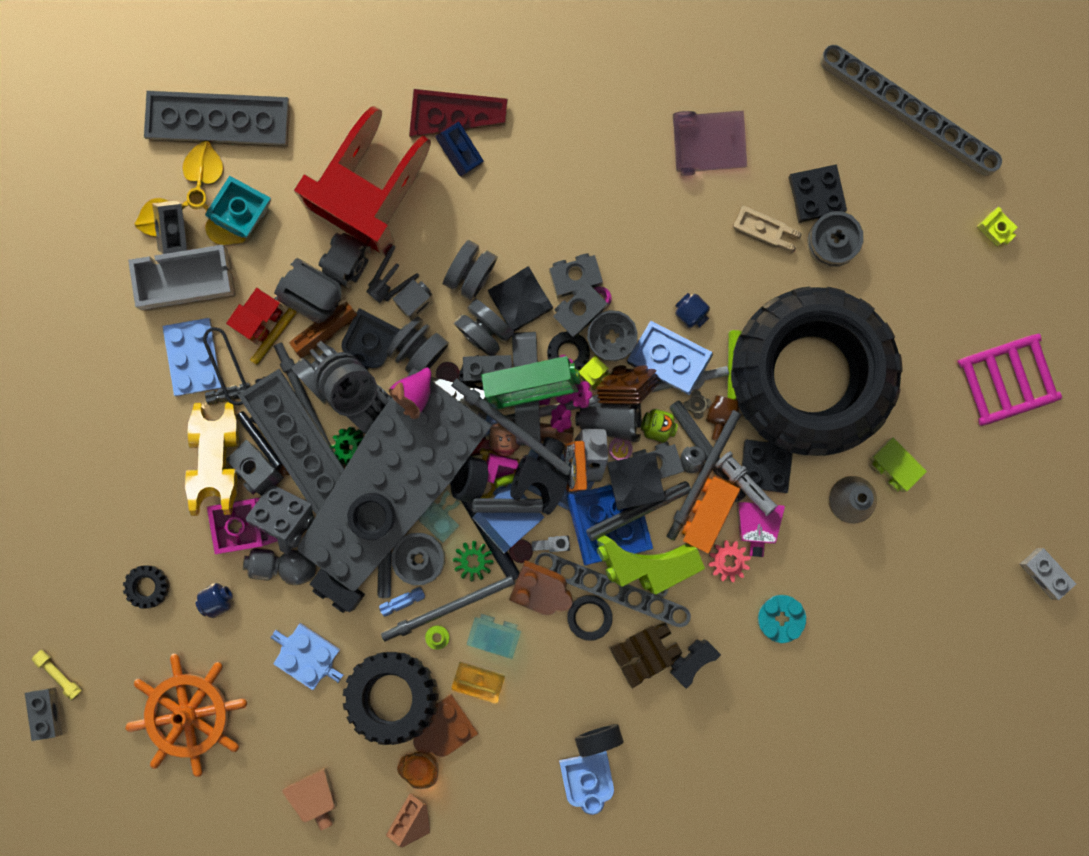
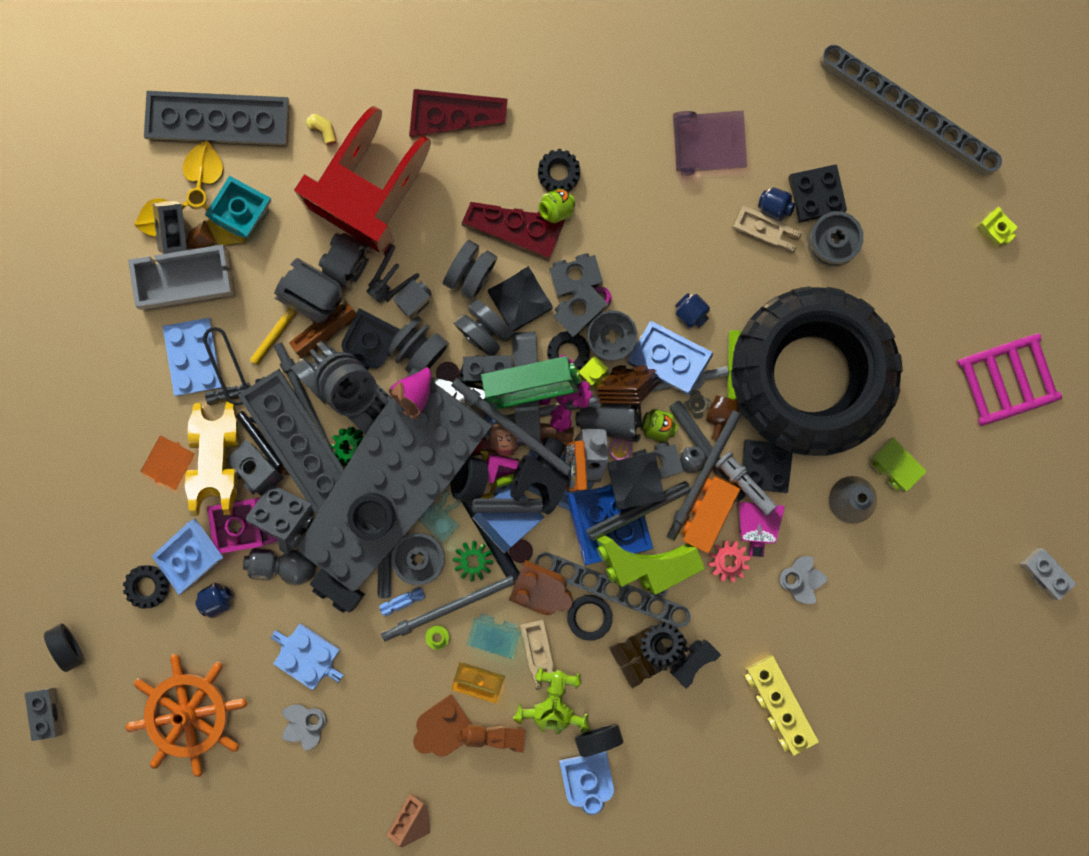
(42, 659): light yellow bar -> none
(63, 647): none -> black tyre
(167, 462): none -> clear orange piece
(187, 556): none -> light blue plate
(200, 236): none -> dark orange slope
(255, 316): red brick -> none
(300, 726): none -> light grey plate
(312, 798): nougat torso -> none
(323, 125): none -> light yellow arm
(360, 708): black tyre -> none
(419, 769): clear orange hair -> none
(459, 149): dark blue slope -> none
(496, 736): none -> dark orange piece
(515, 227): none -> dark red wing
(537, 648): none -> tan hinge
(553, 544): light grey bar -> none
(553, 712): none -> lime piece
(557, 205): none -> lime head
(559, 157): none -> black tyre
(657, 635): none -> black tyre
(772, 608): teal plate -> none
(776, 204): none -> dark blue head
(782, 706): none -> light yellow brick
(806, 579): none -> light grey plate

